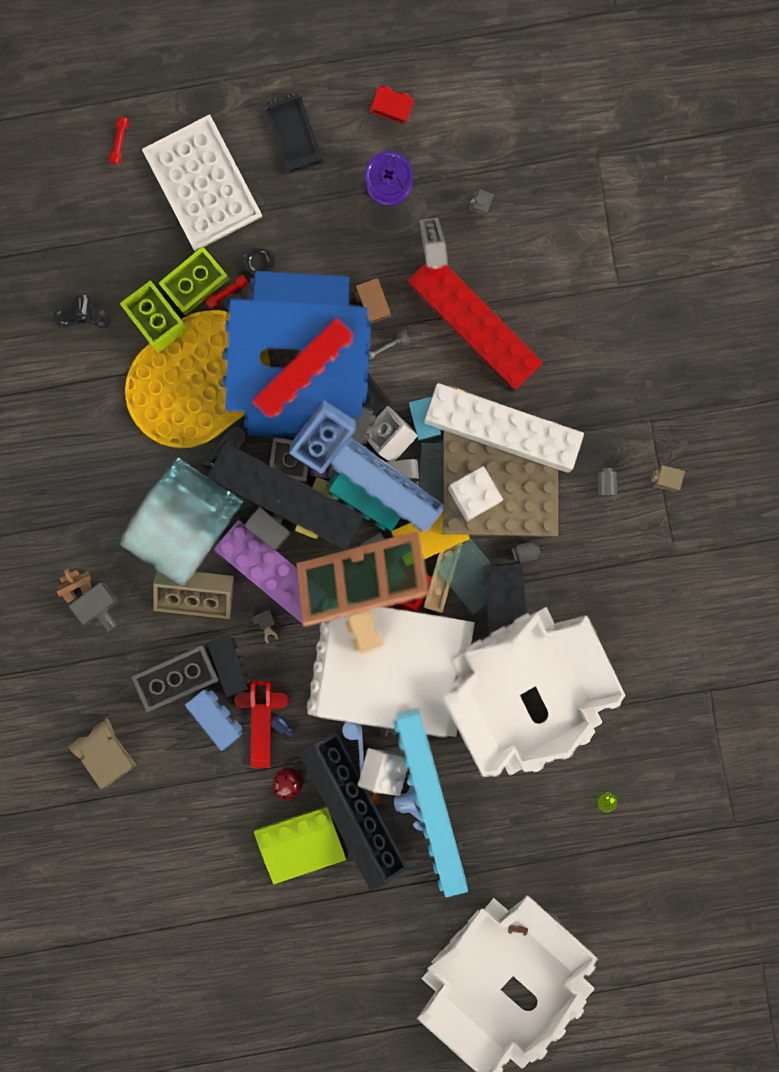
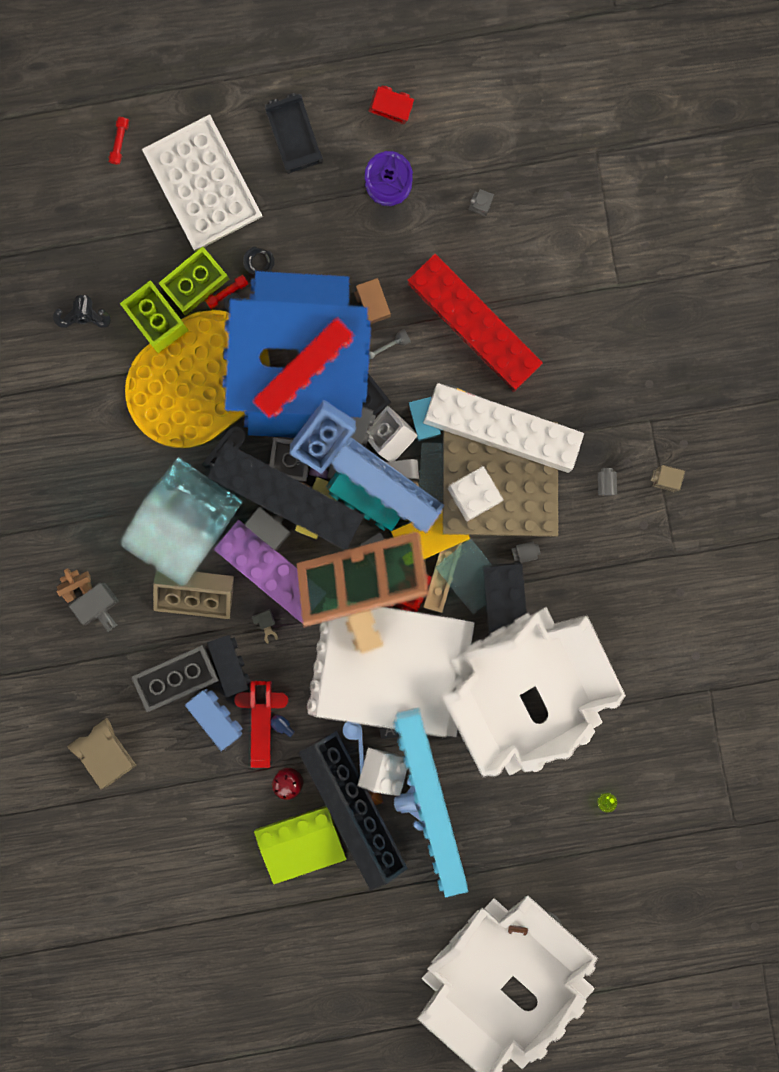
(433, 242): light grey brick -> none

